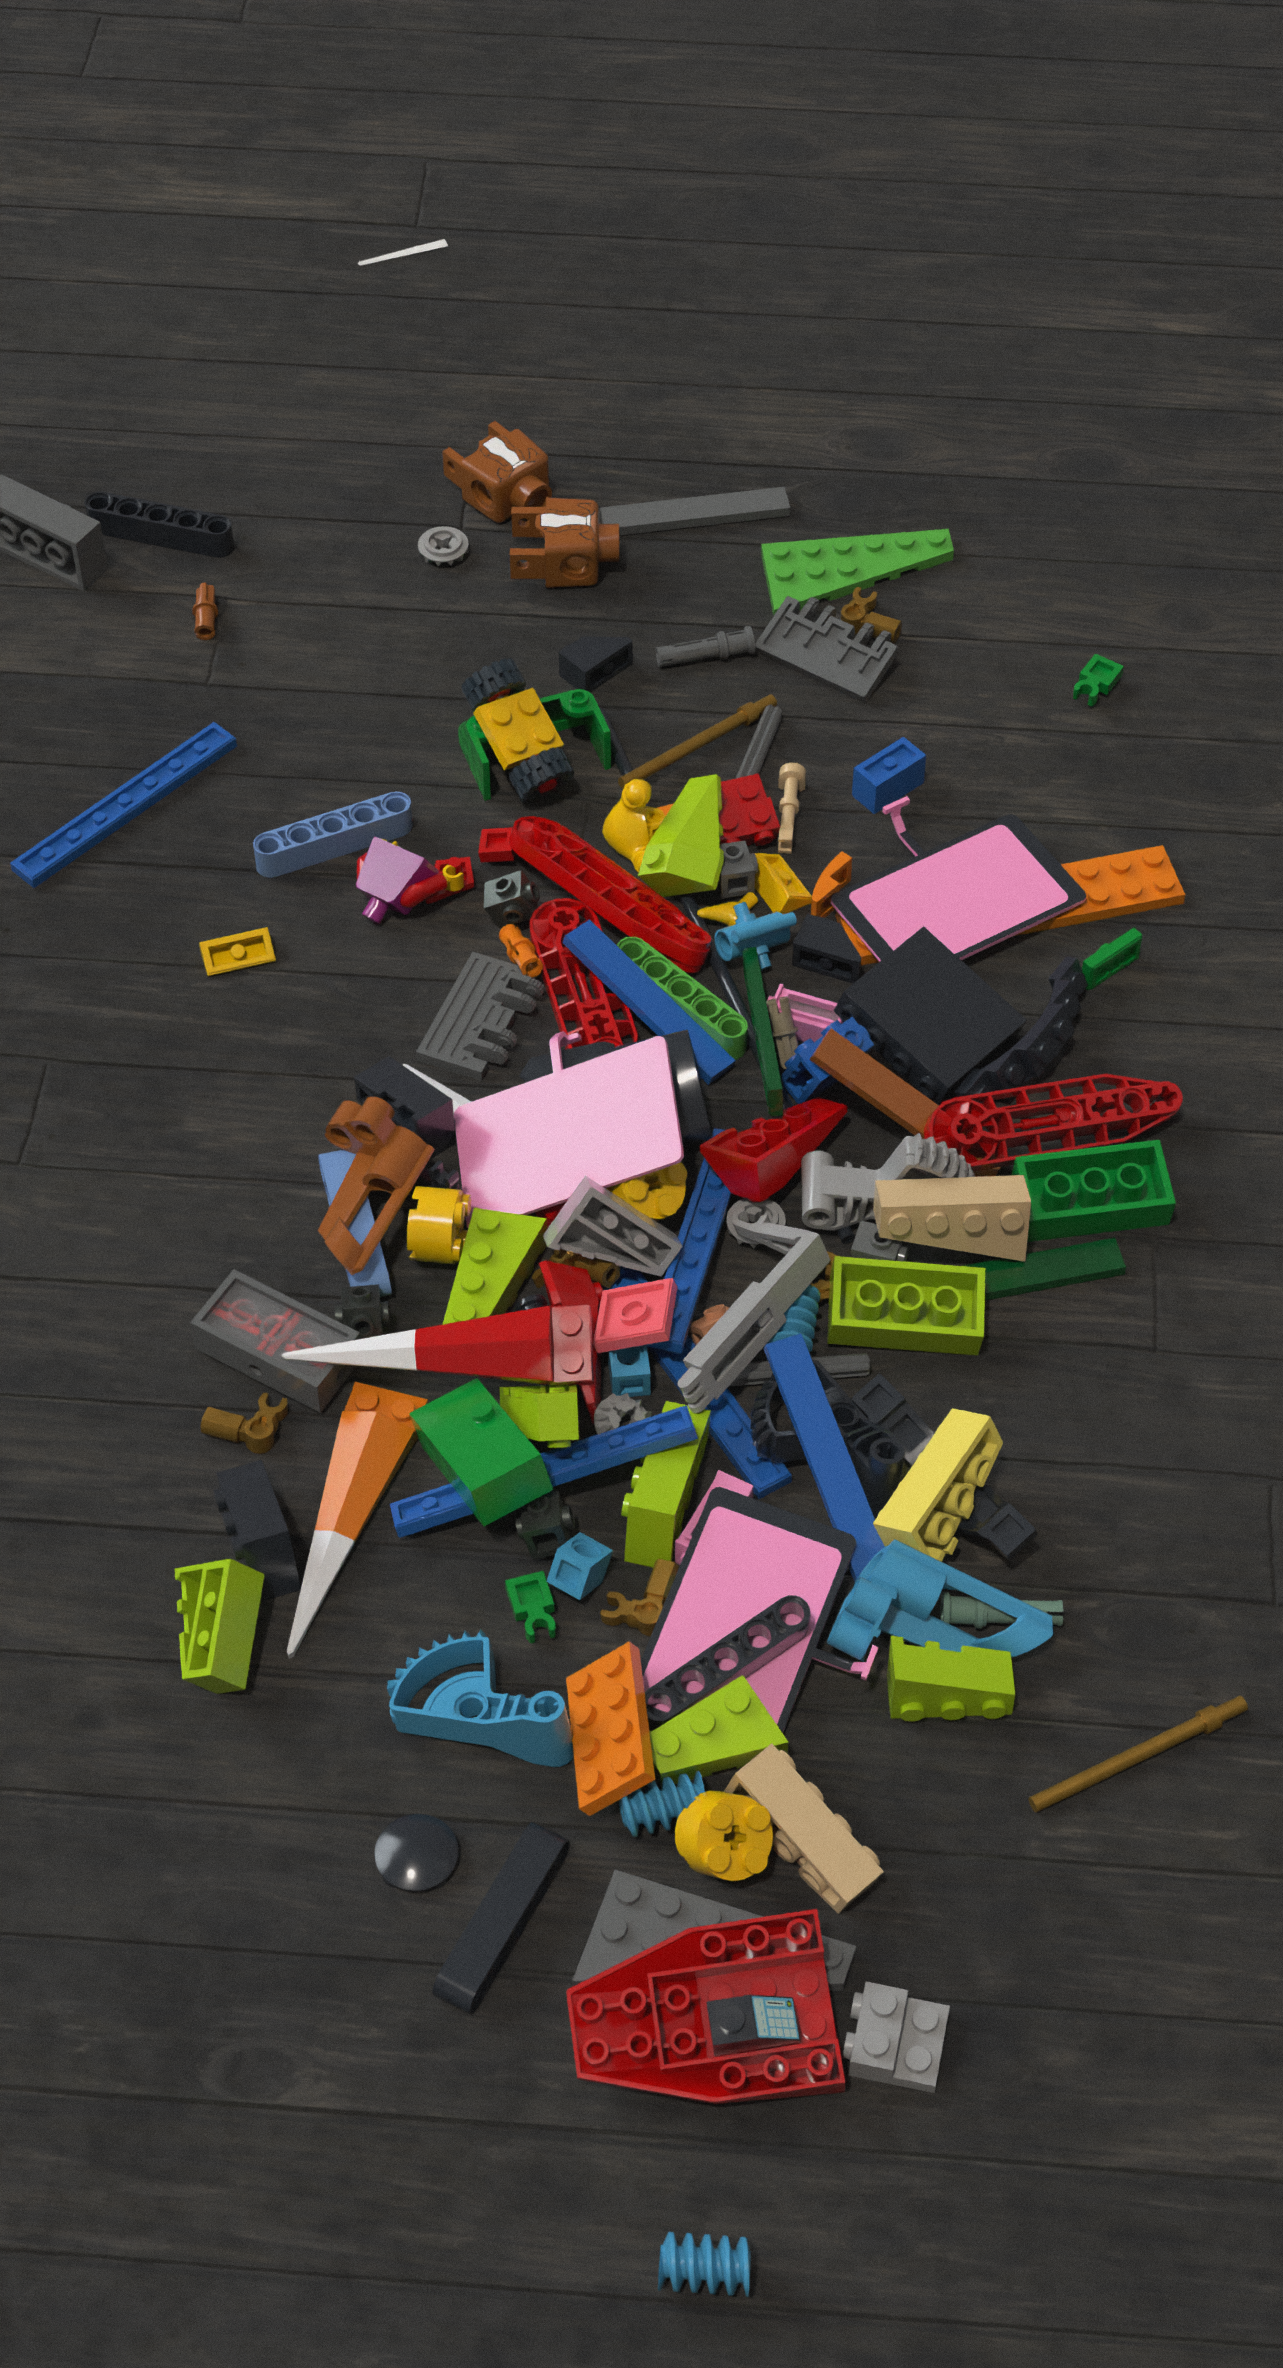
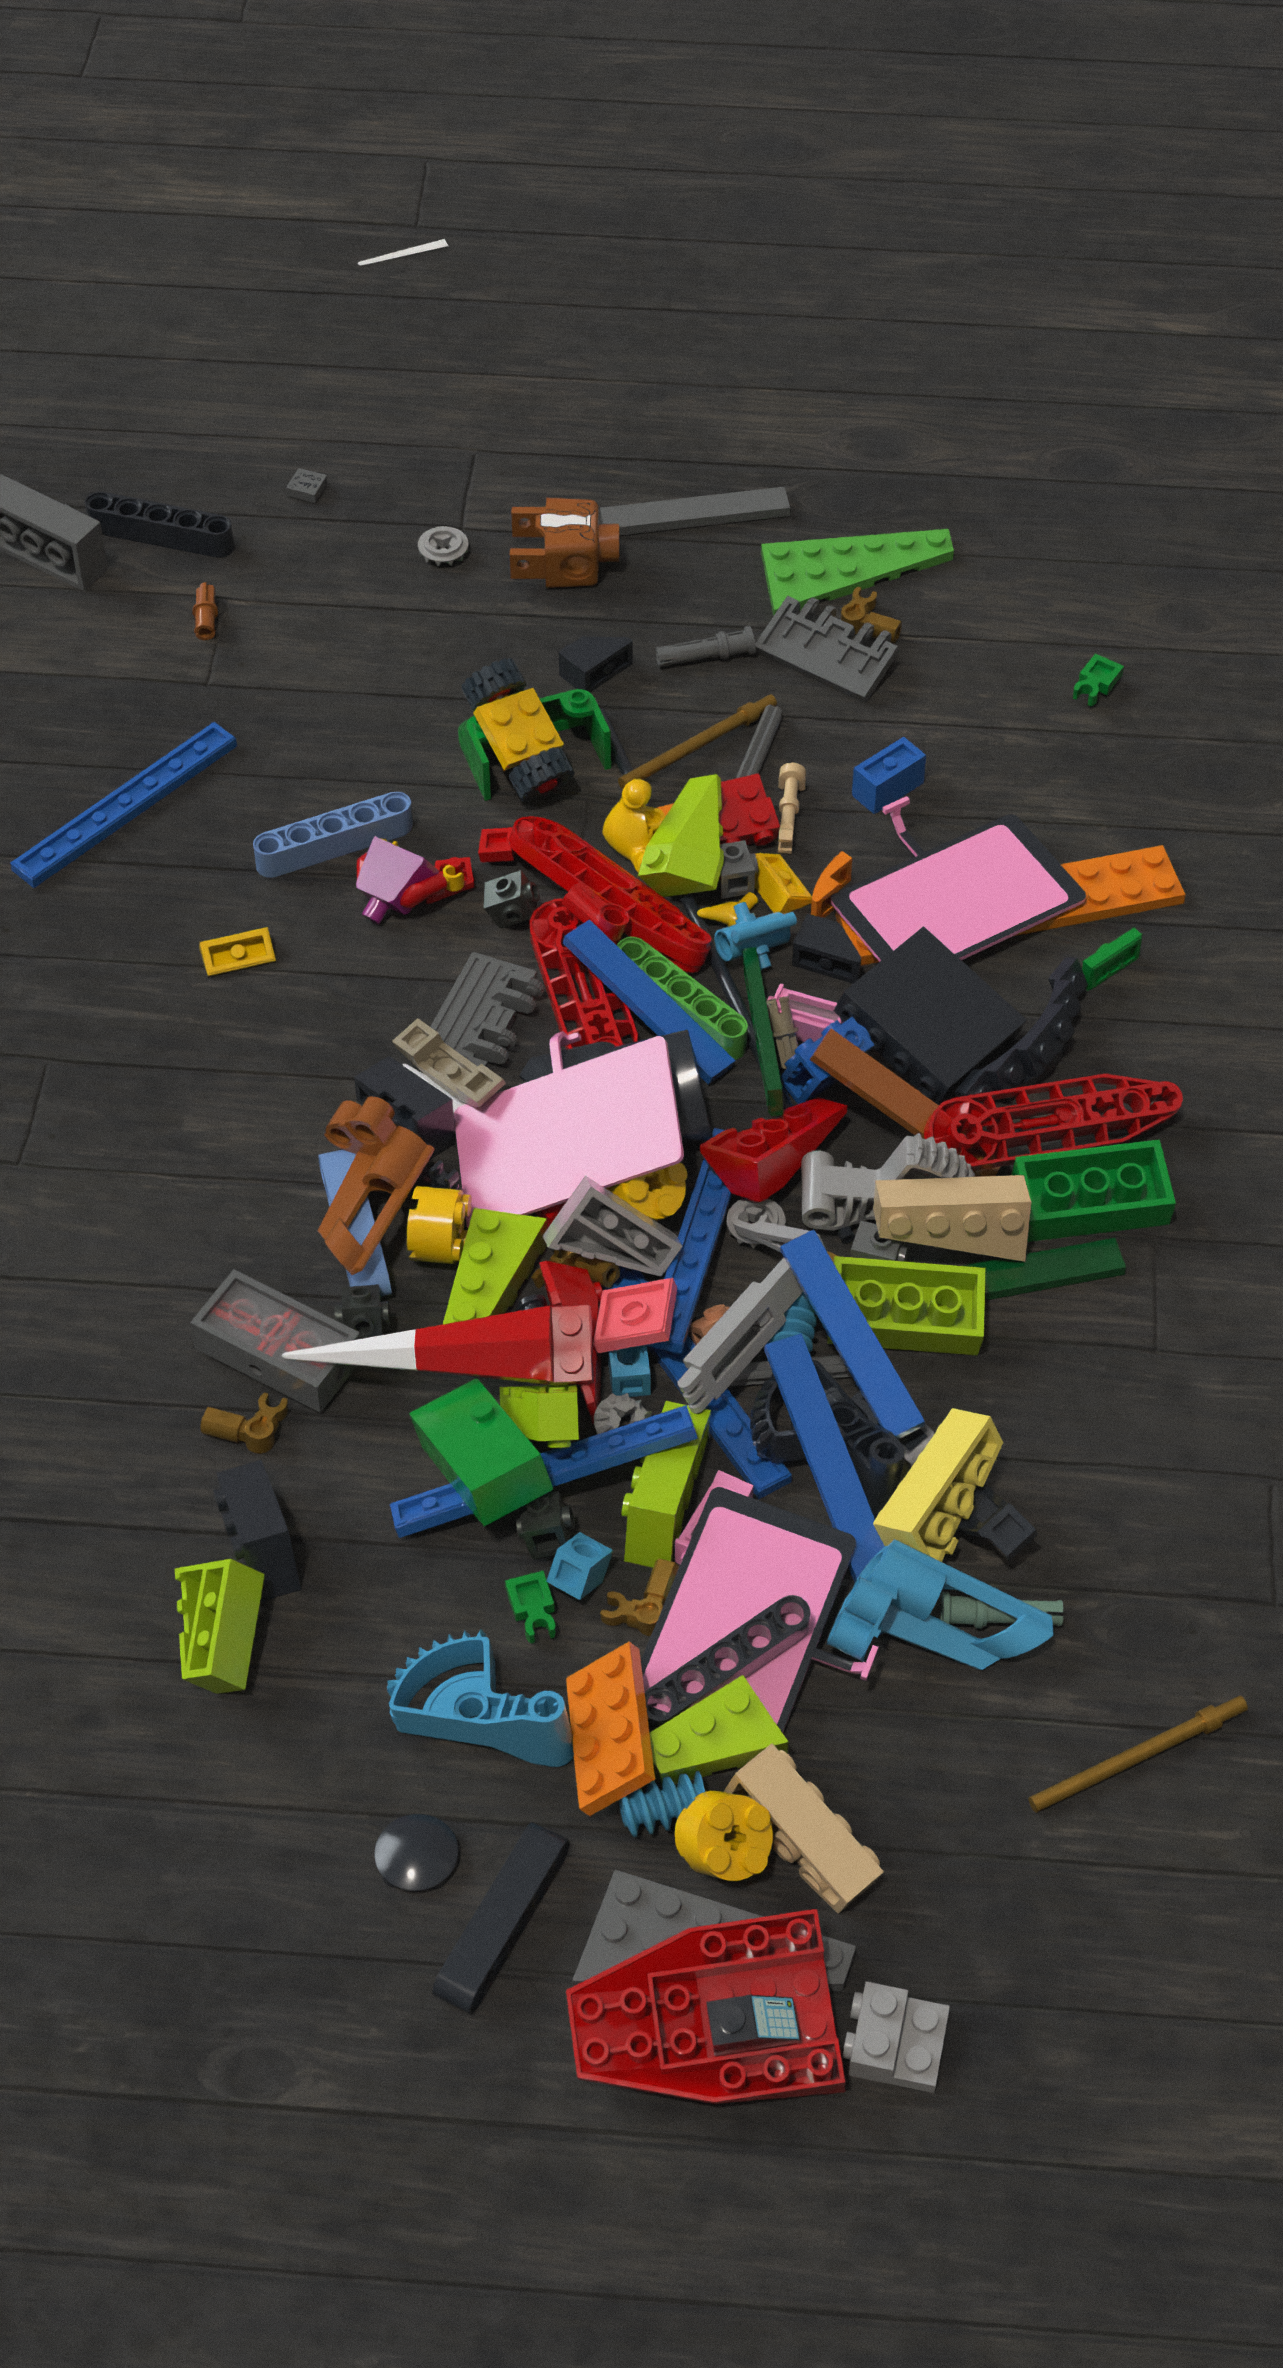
(306, 485): none -> dark grey tile
(367, 1453): orange plate -> none
(446, 1066): none -> dark tan slope
(501, 474): dark orange piece -> none
(520, 950): orange pin -> none
(586, 905): none -> red piece
(704, 2264): dark azure piece -> none
(852, 1335): none -> blue tile
(947, 1682): lime wedge -> none

